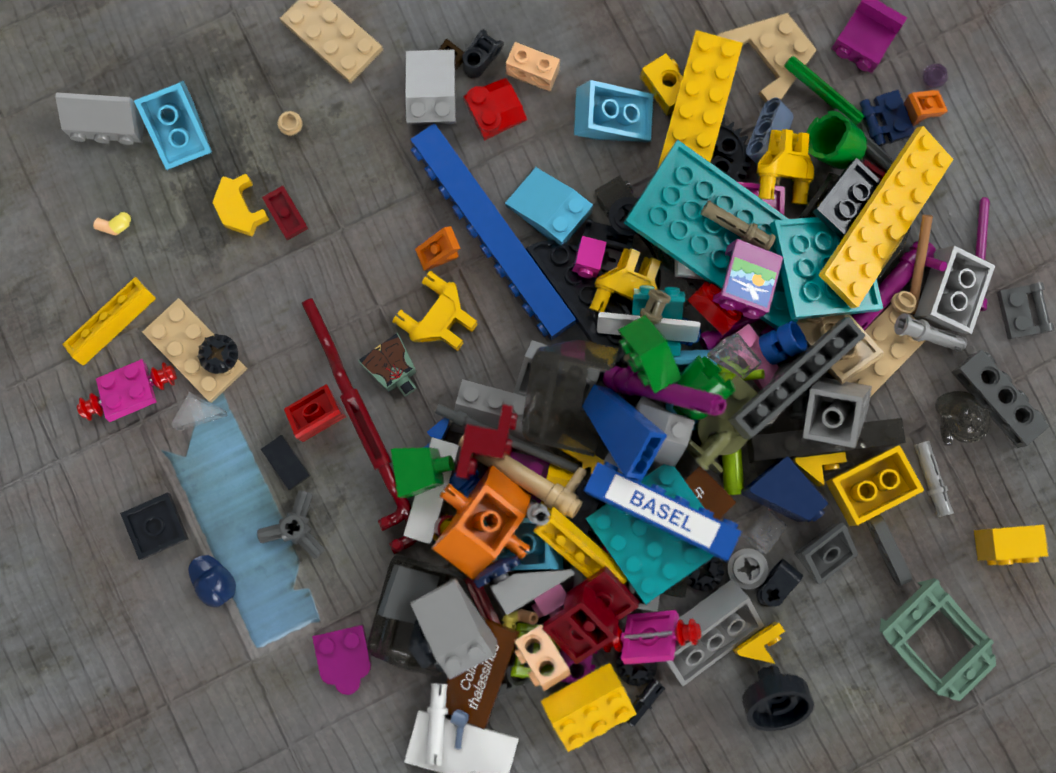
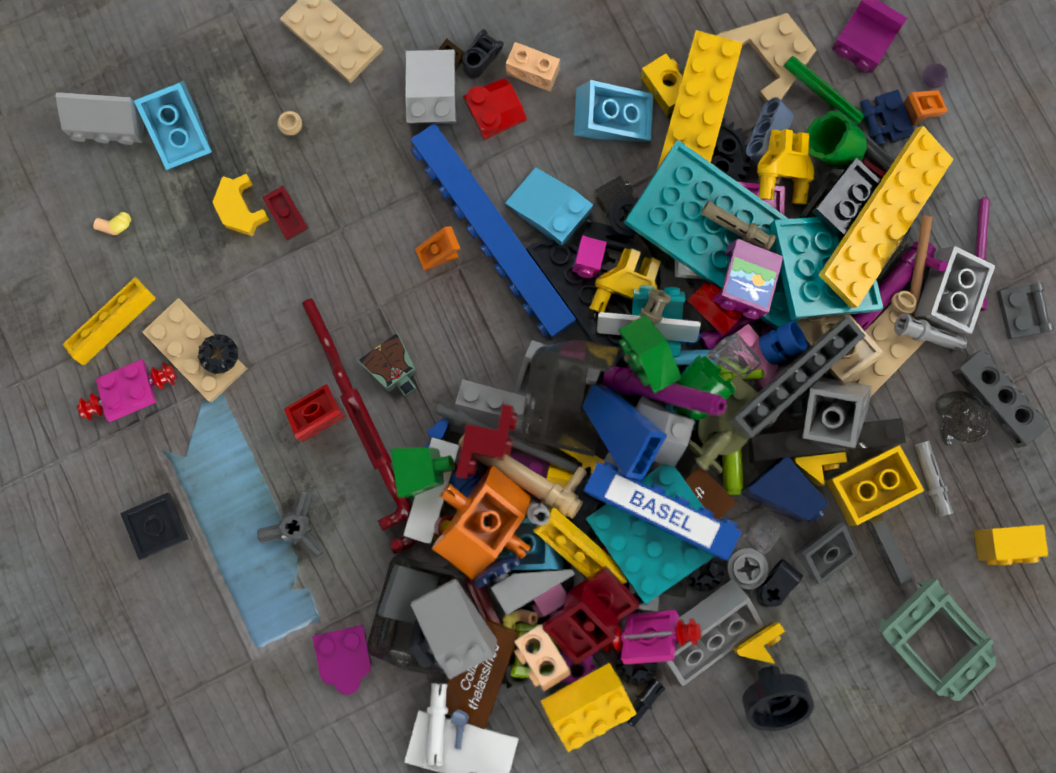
(196, 412): clear slope -> none
(211, 581): dark blue piece -> none
(285, 462): black tile -> none
(440, 317): yellow connector -> none

